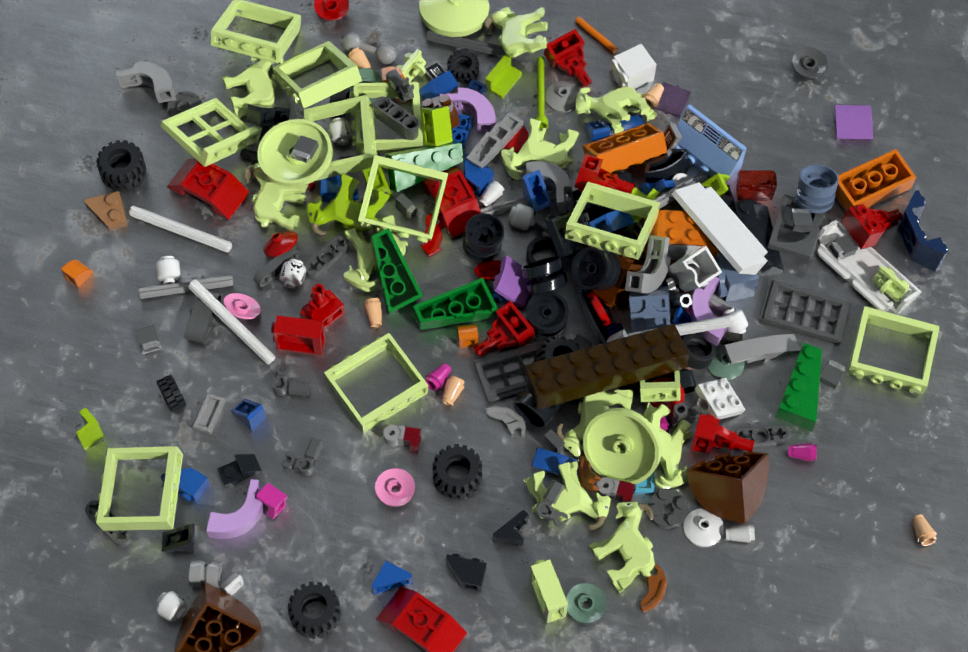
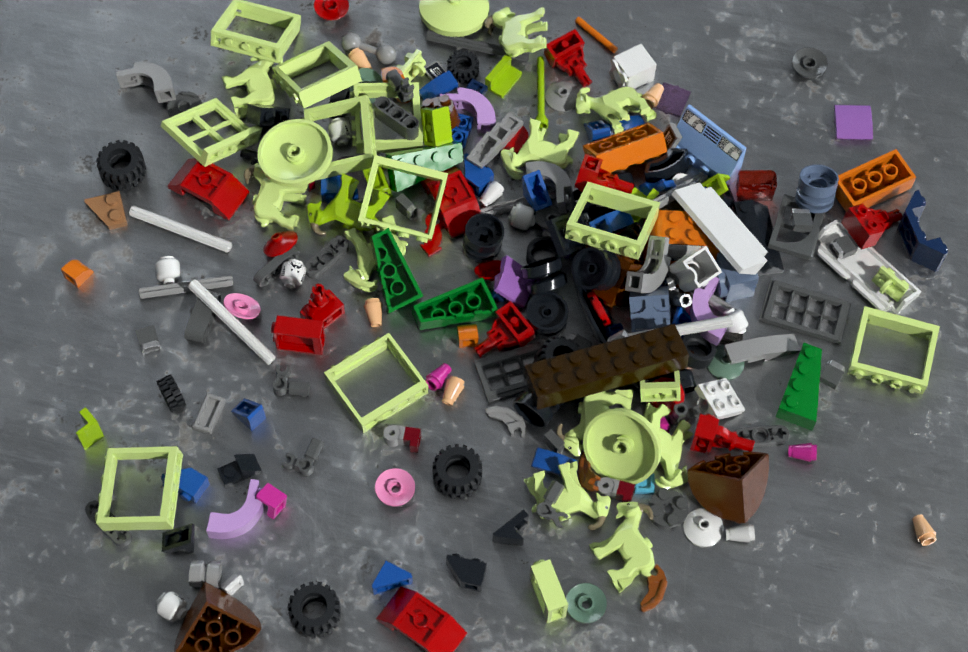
(304, 149): dark grey piece -> none

